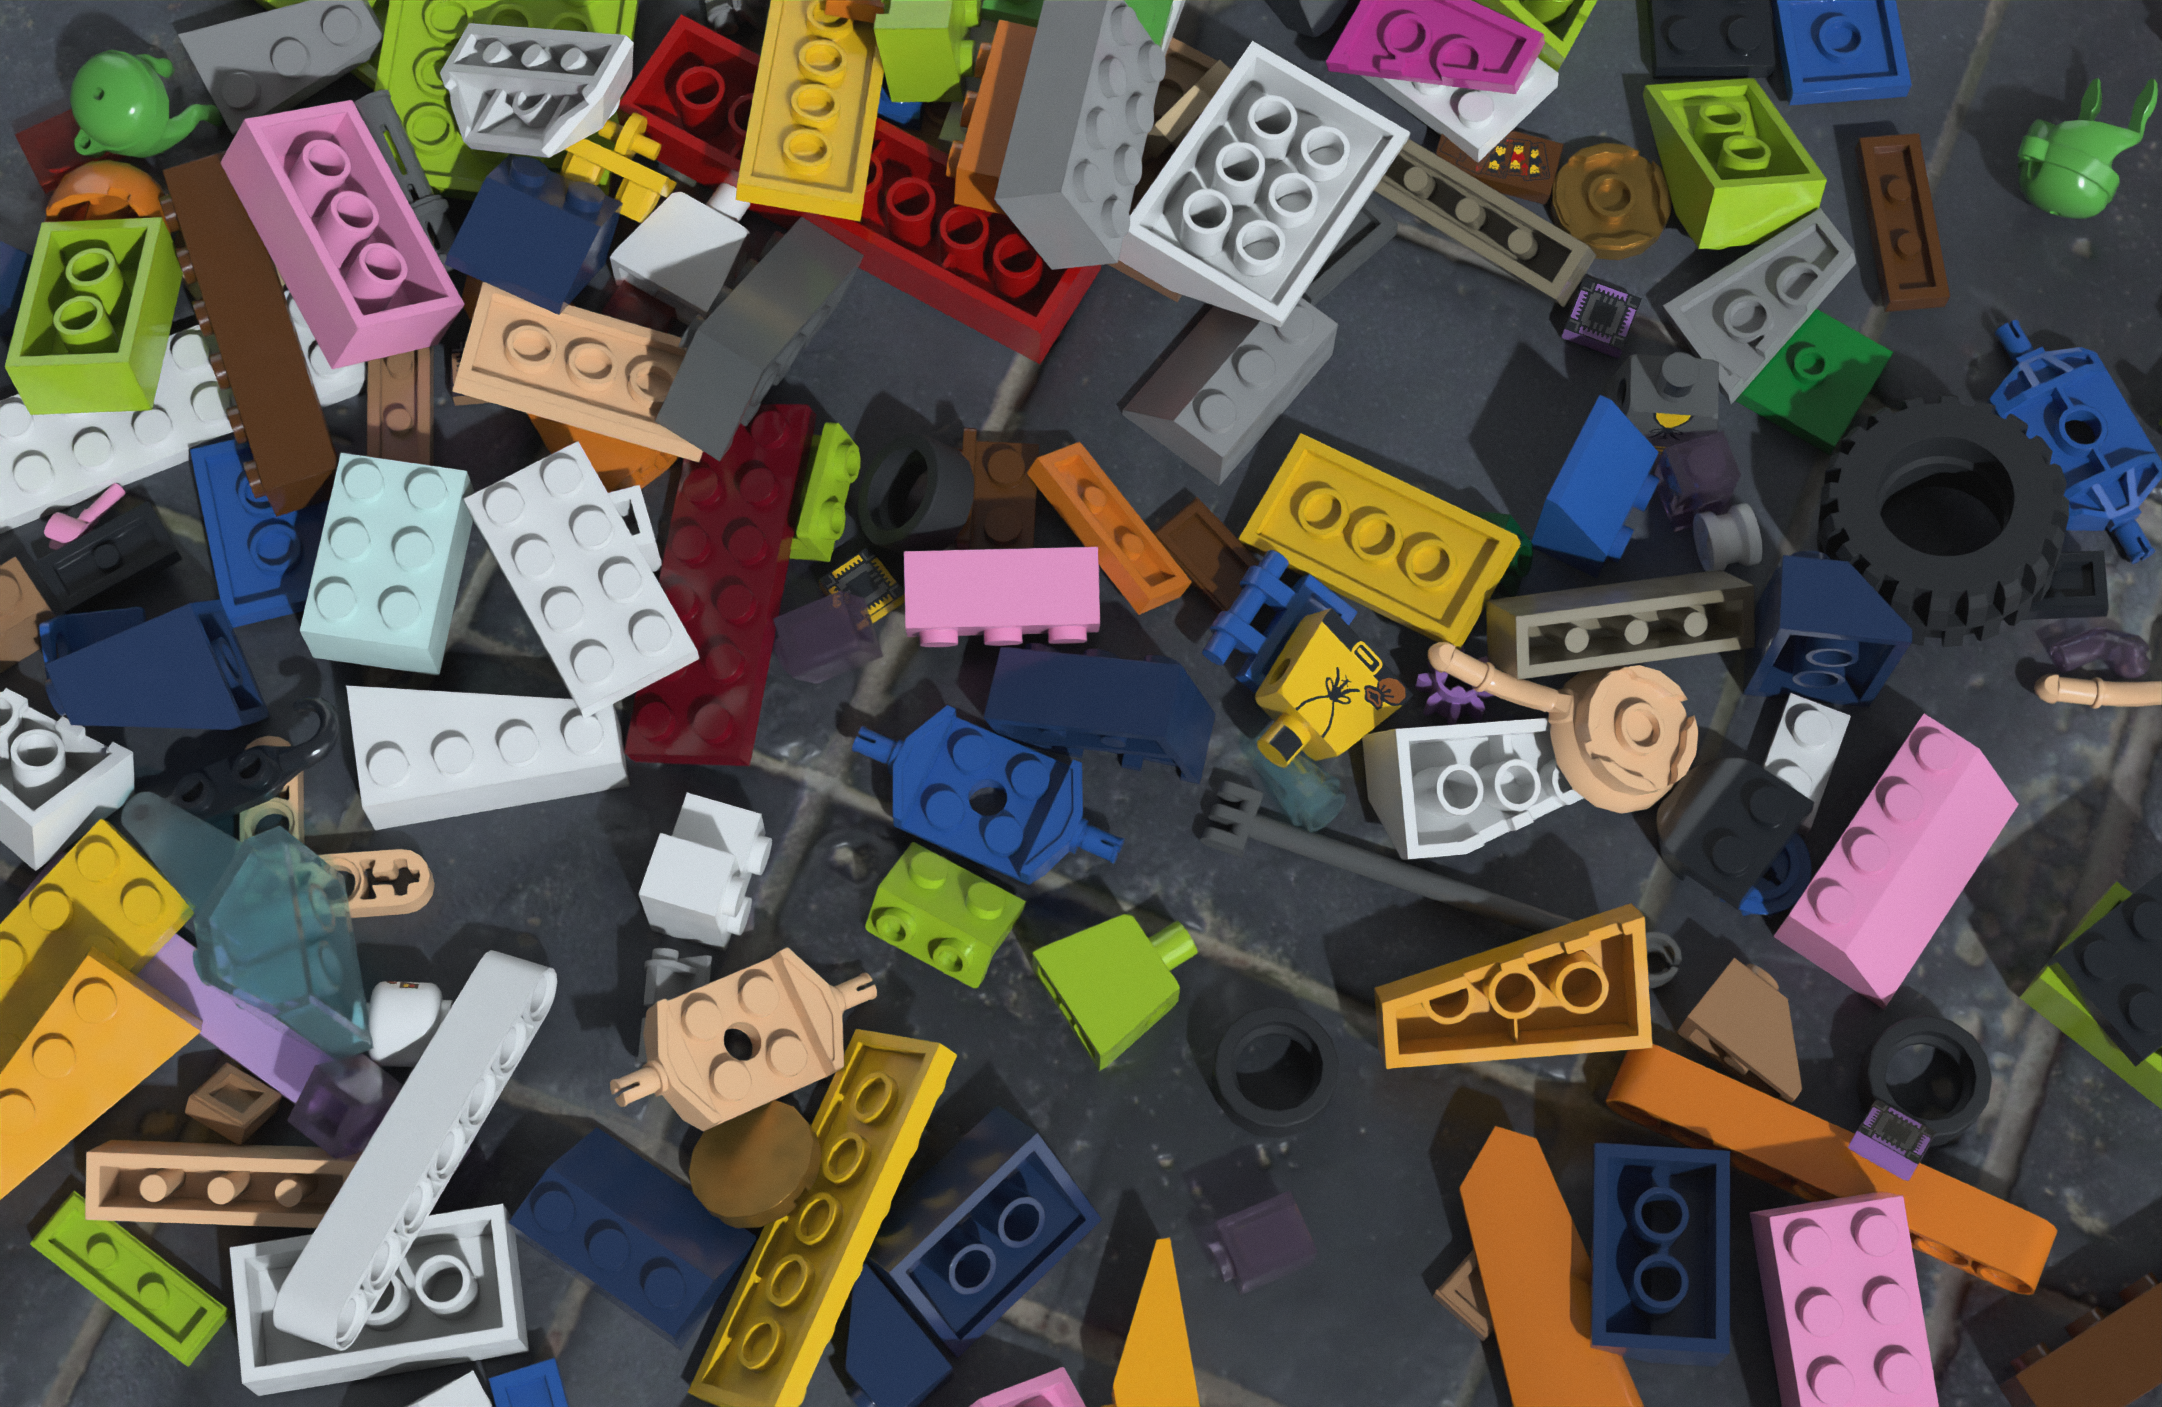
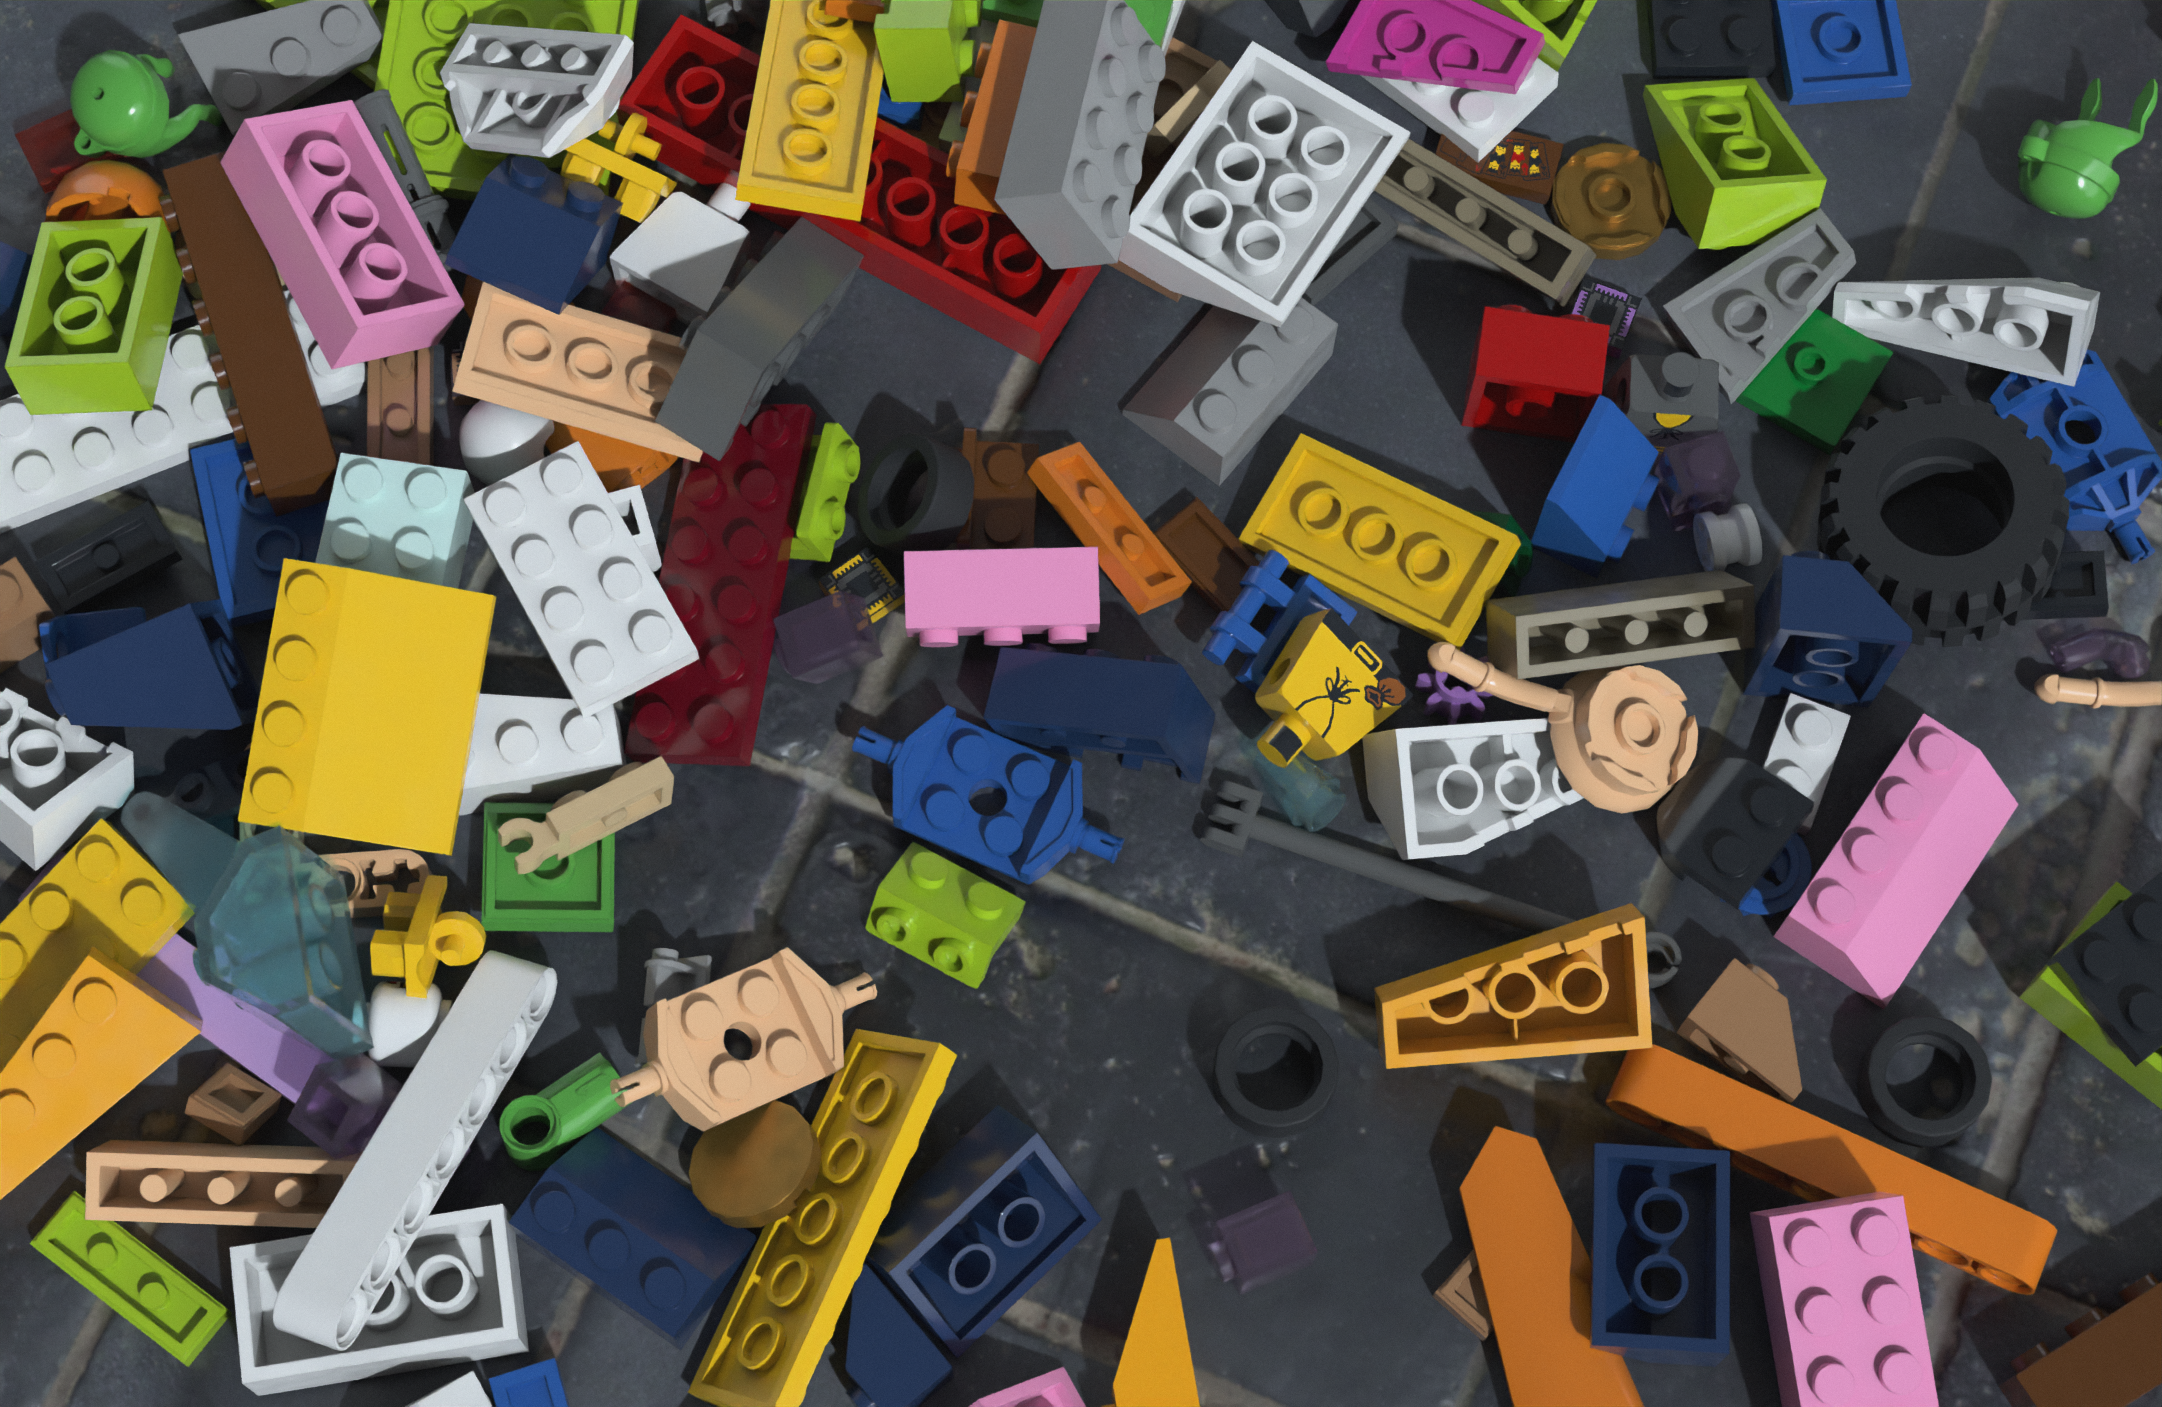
(65, 529): bright pink hand -> none
(367, 707): none -> yellow slope
(421, 935): none -> yellow hips
(501, 440): none -> white hair
(556, 896): none -> bright green plate
(567, 1107): none -> bright green piece
(588, 817): none -> tan plate
(703, 872): white brick -> none
(1113, 981): lime torso -> none
(1534, 373): none -> red brick
(1892, 1140): tile -> none
(1902, 222): reddish brown plate -> none
(1999, 322): none -> white wedge

